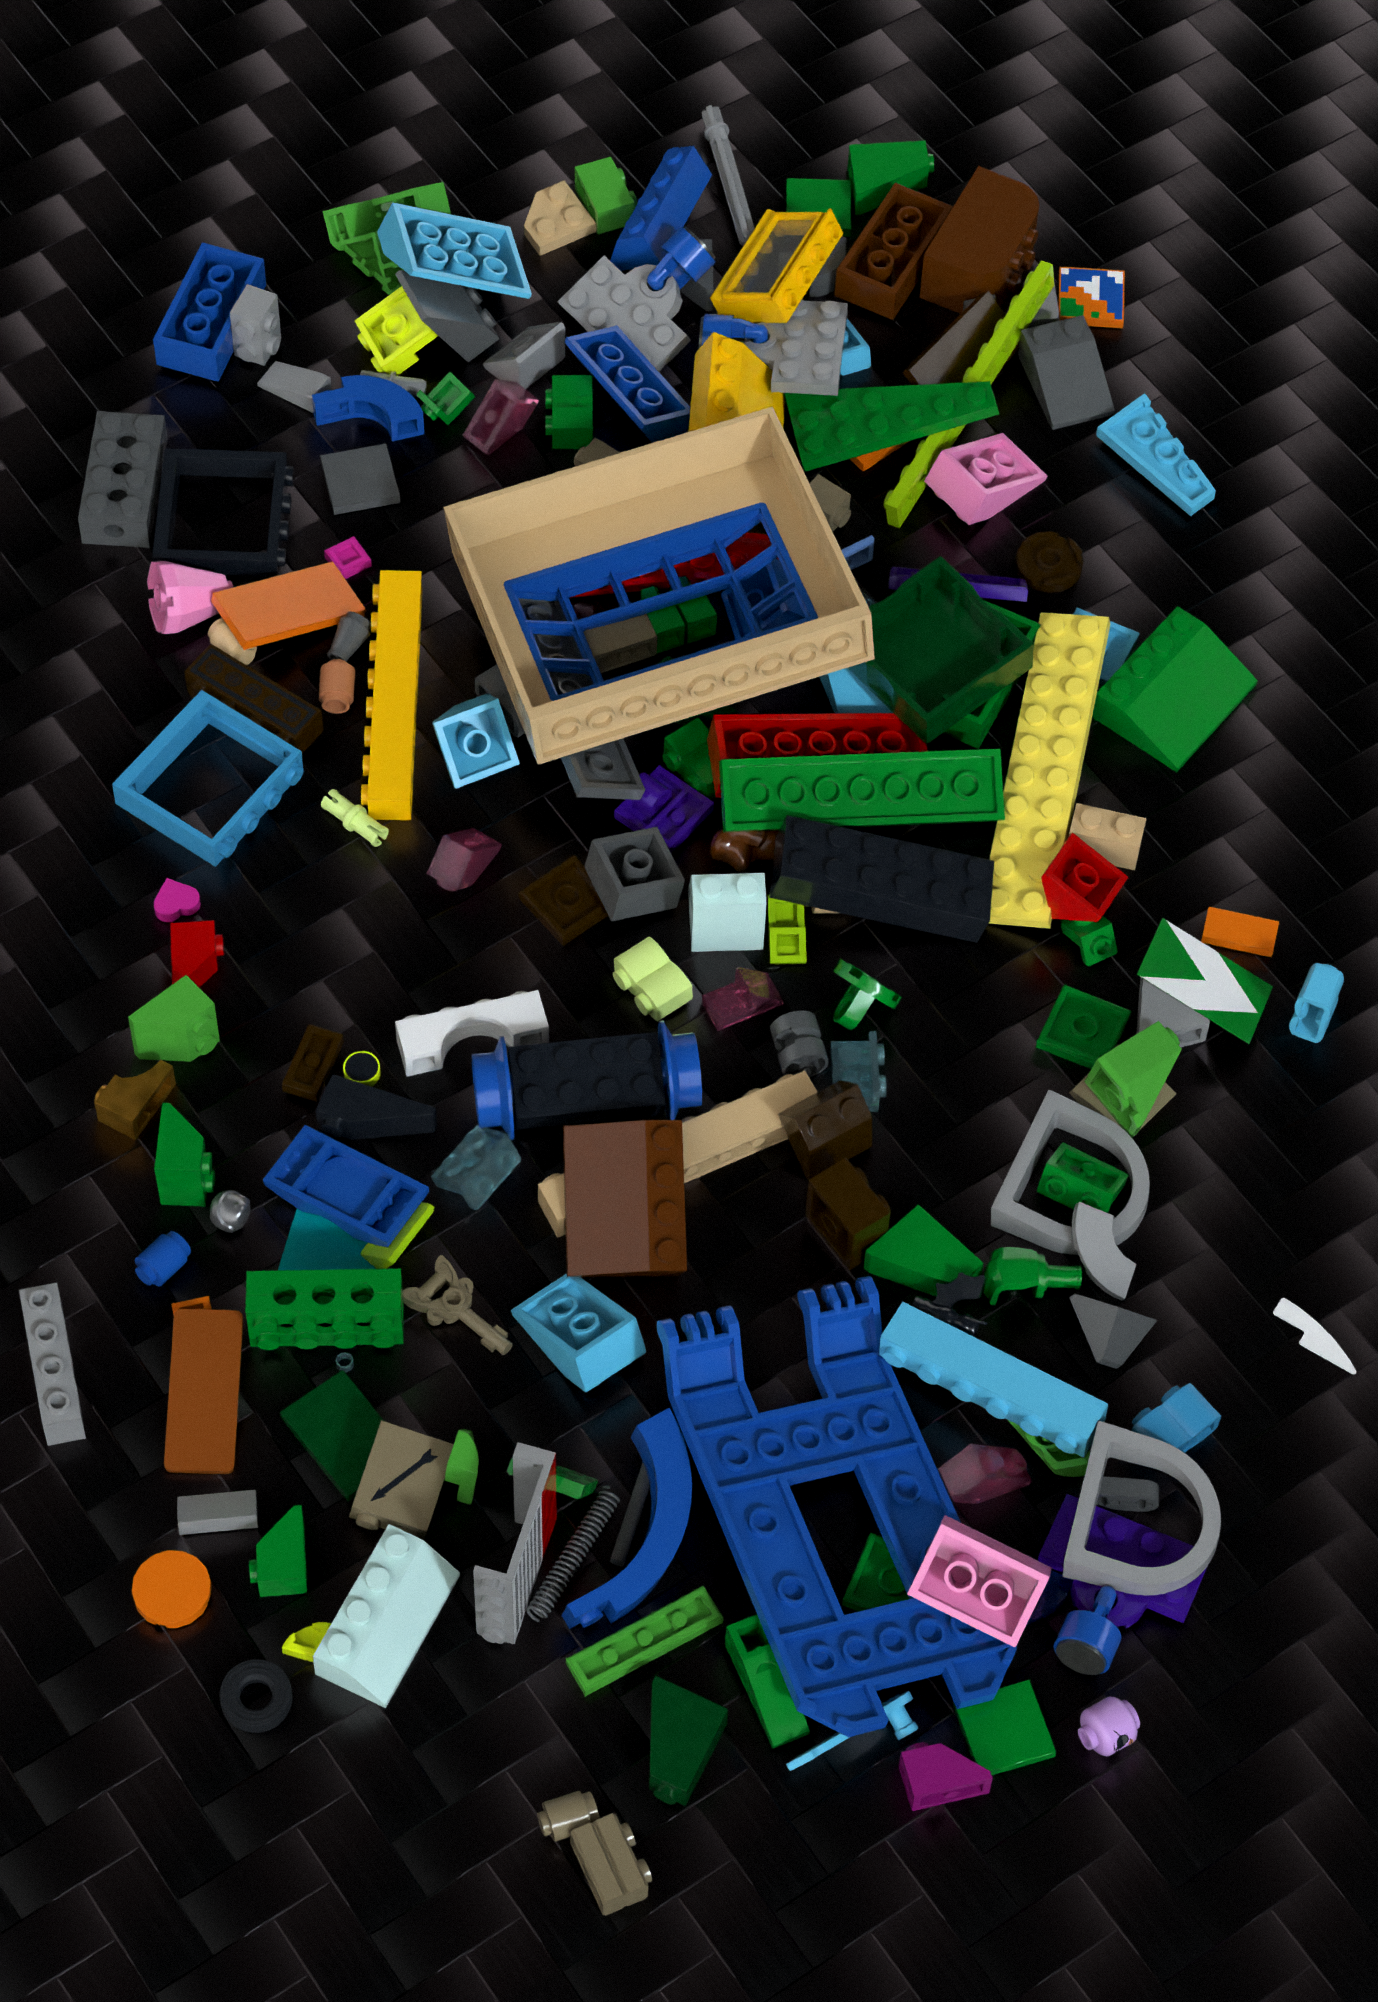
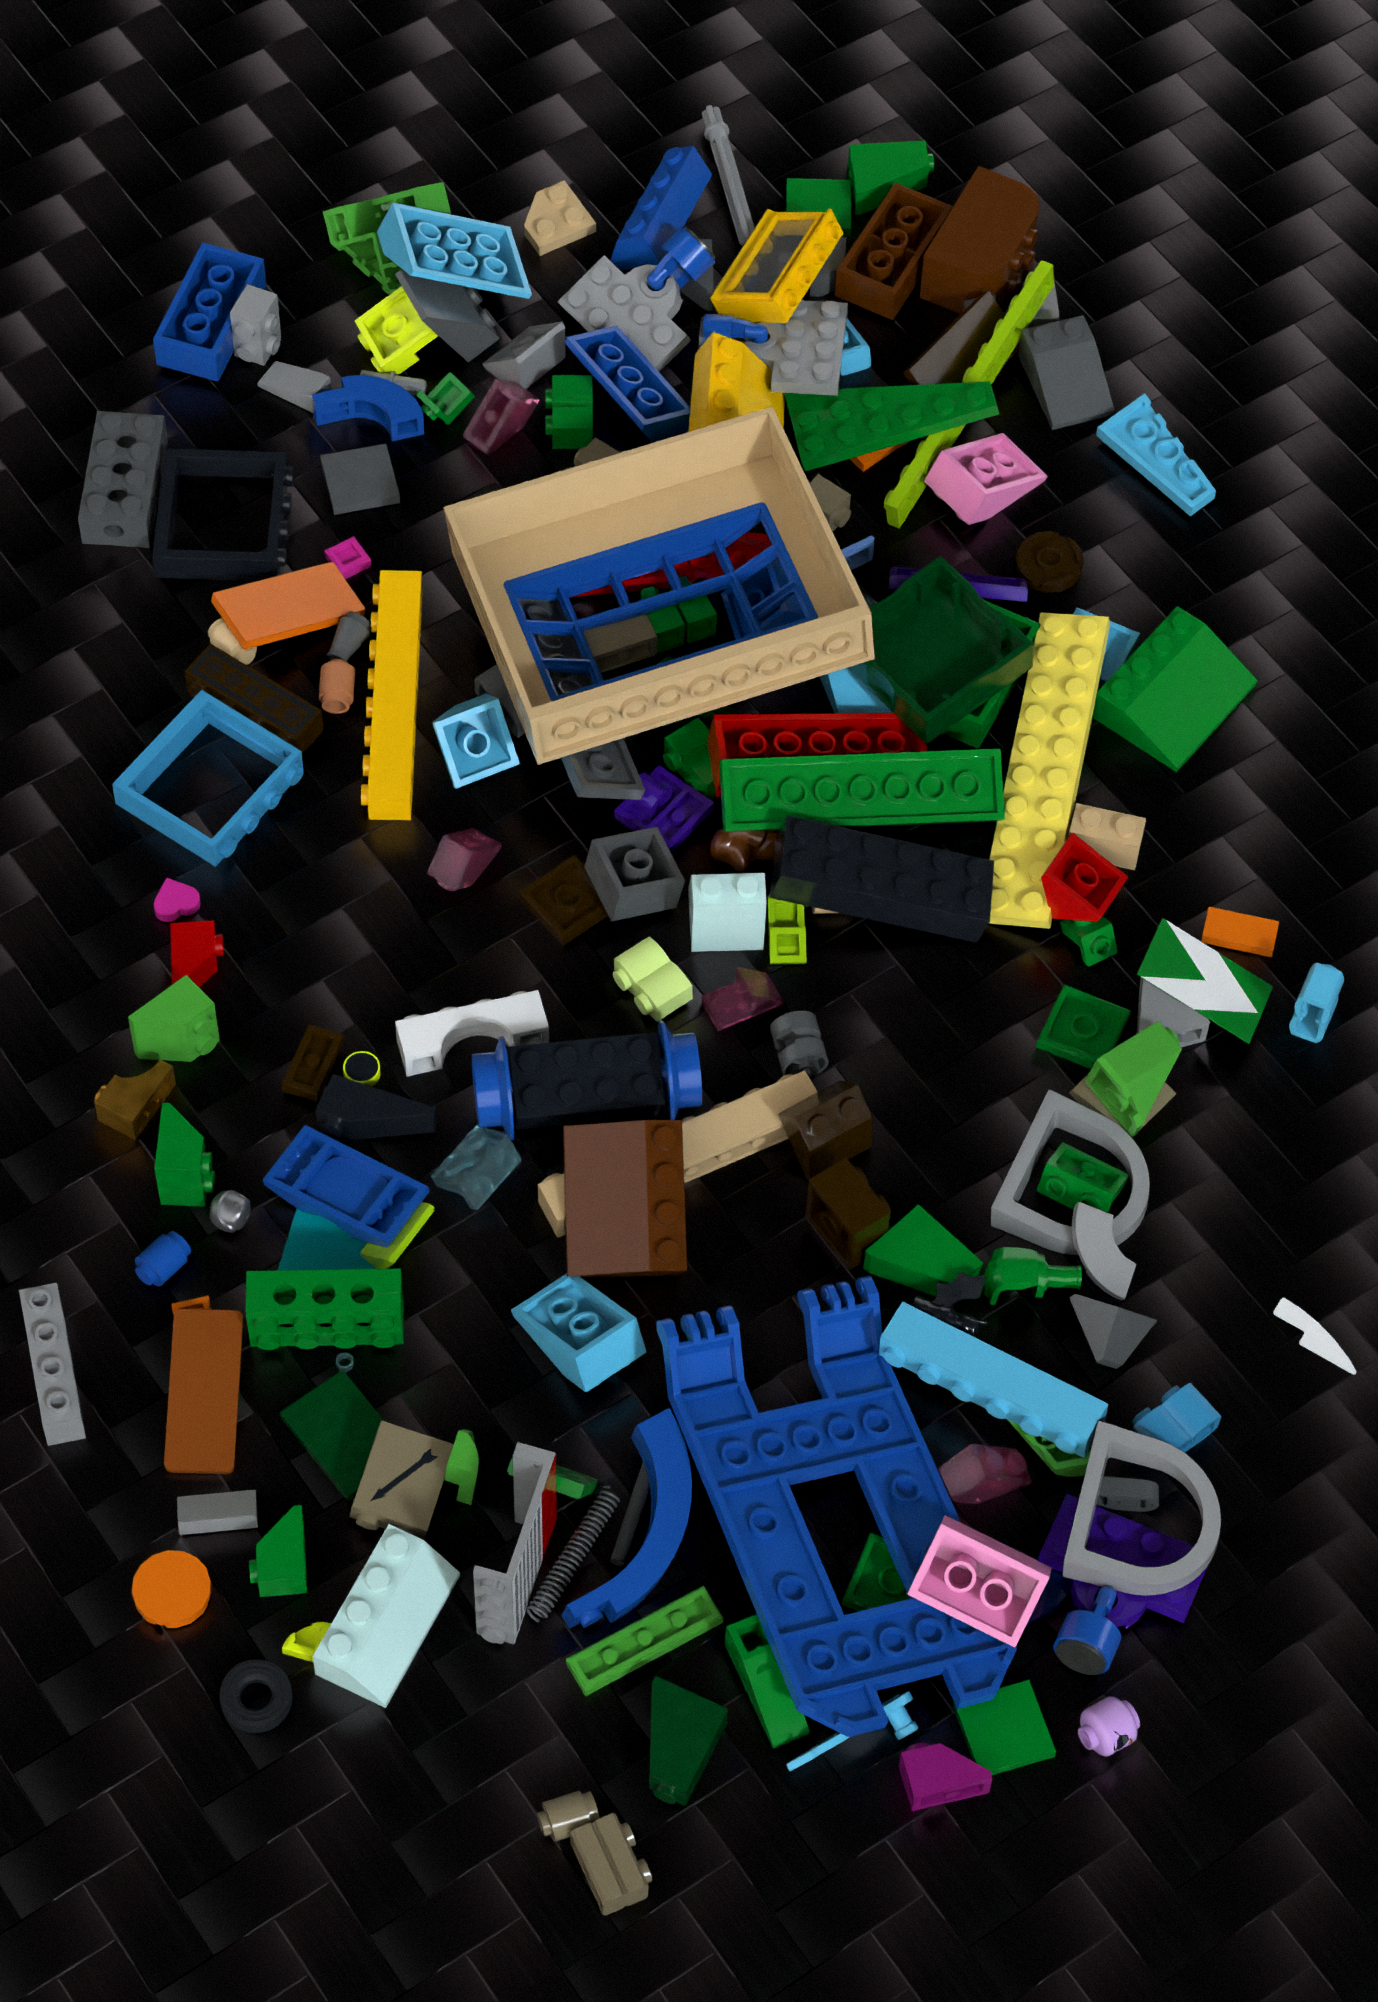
(182, 595): bright pink cone -> none
(354, 817): yellowish green pin -> none
(454, 1305): dark tan piece -> none
(605, 194): bright green brick -> none
(859, 1064): clear light blue bracket -> none
(860, 995): green tile -> none
(1092, 293): tile -> none

